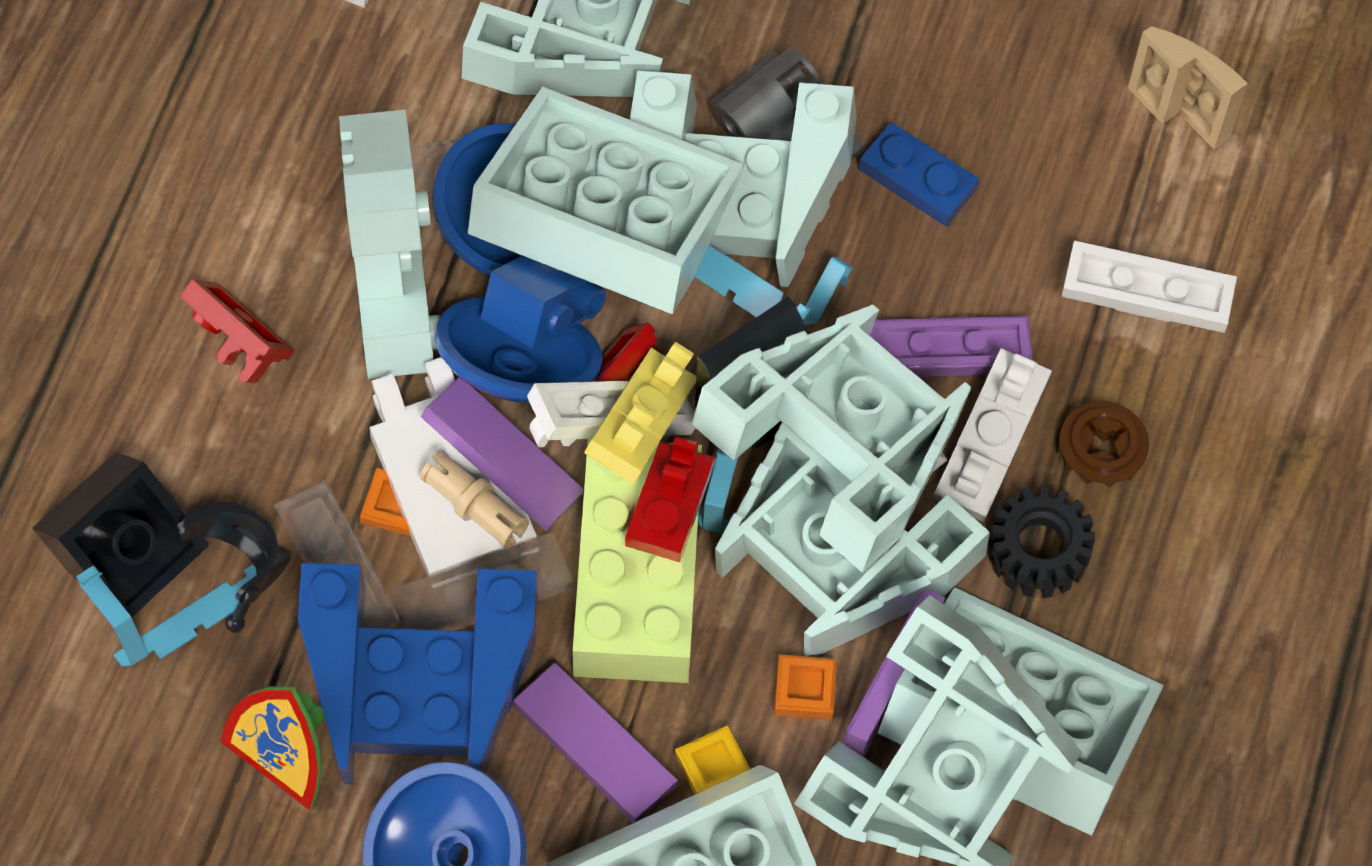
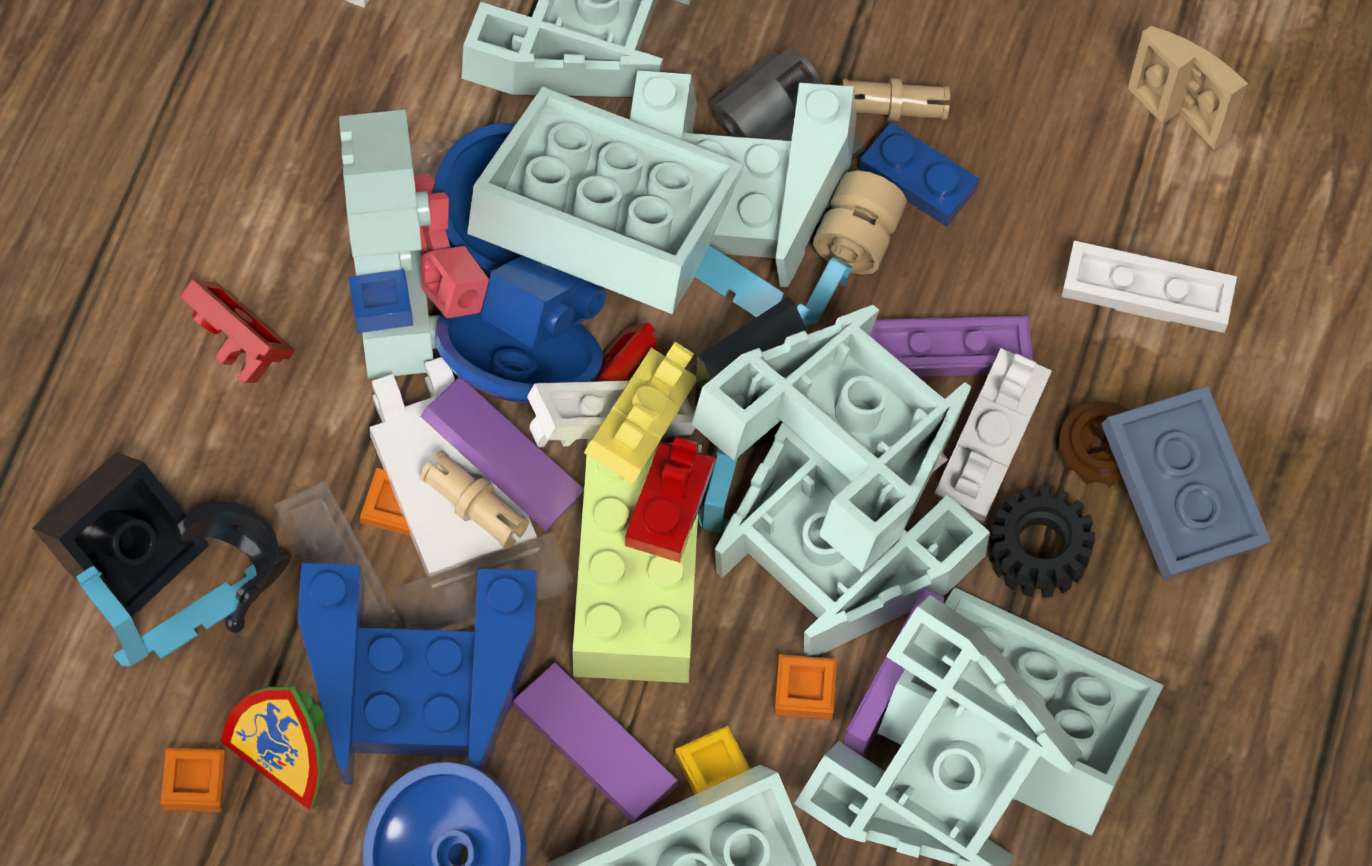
(193, 780): none -> orange tile
(380, 301): none -> blue plate
(447, 273): none -> coral piece
(860, 221): none -> tan wheel
(899, 99): none -> tan pin
(1185, 482): none -> sand blue plate

